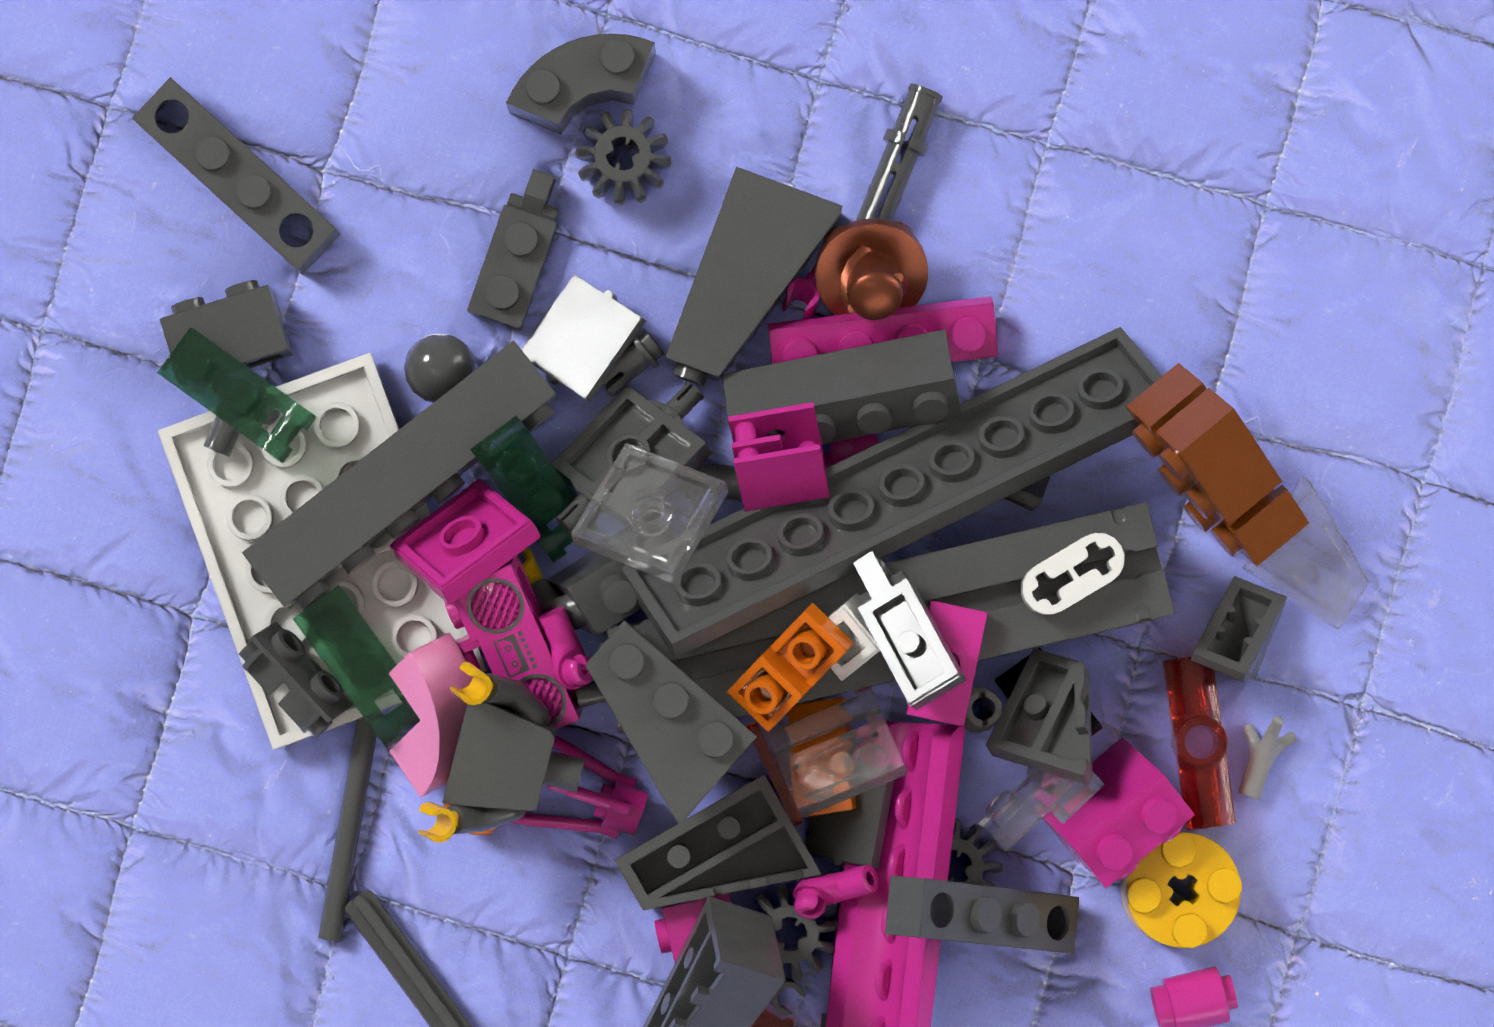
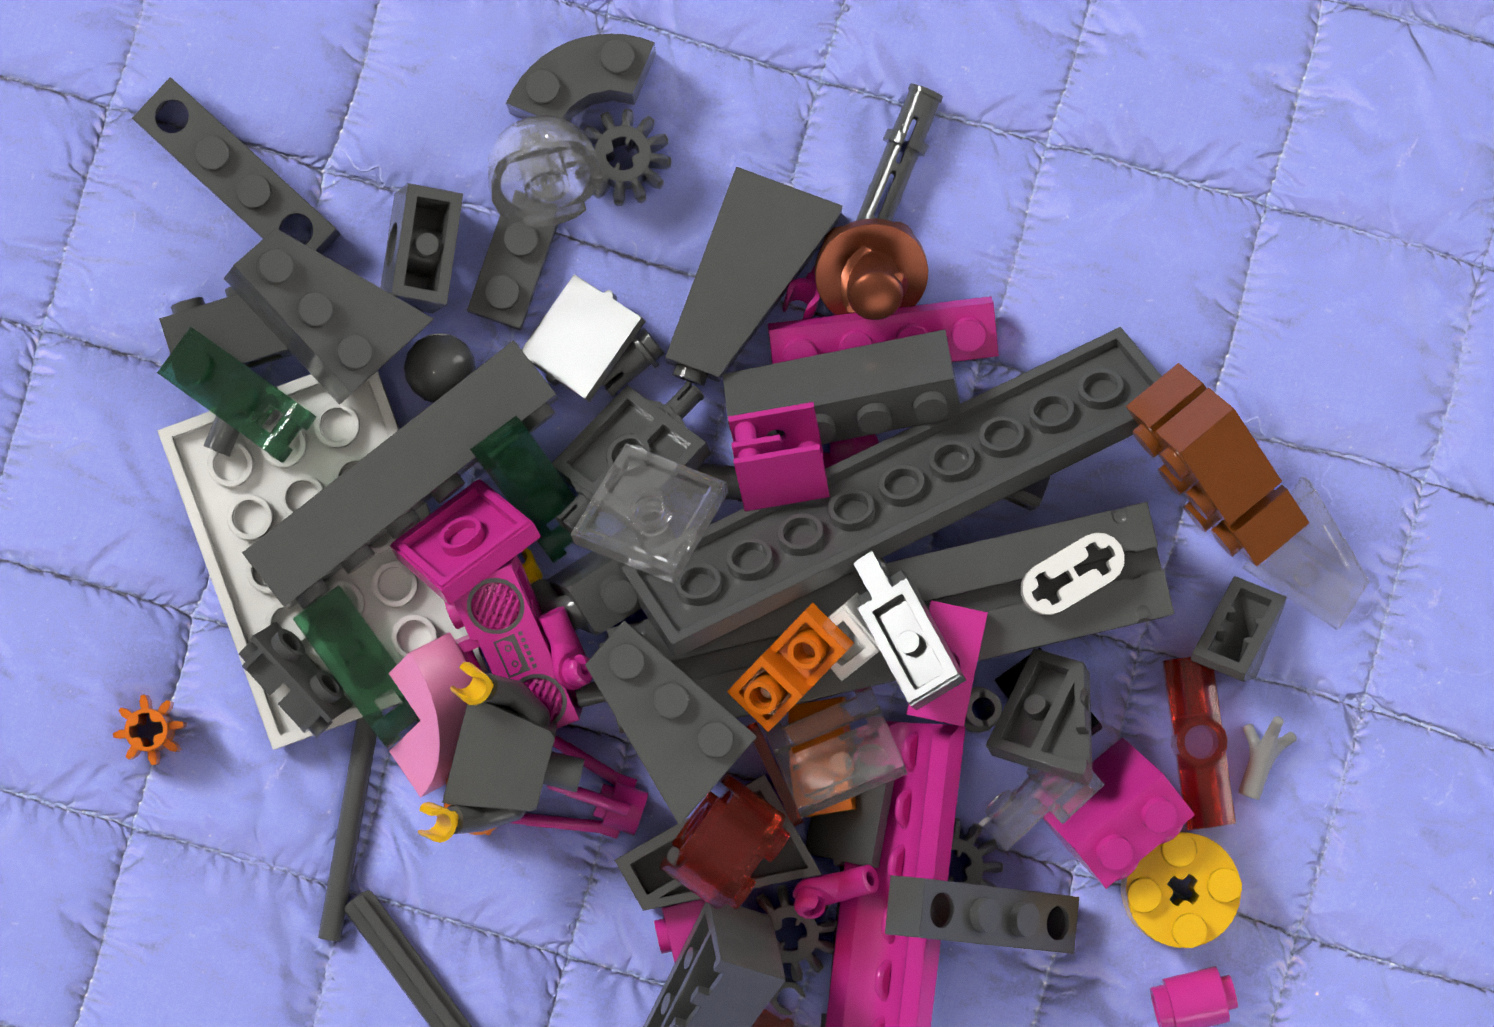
(138, 719): none -> orange gear
(324, 312): none -> dark grey wedge
(421, 246): none -> dark grey brick
(543, 171): none -> clear cylinder
(725, 844): none -> clear red brick

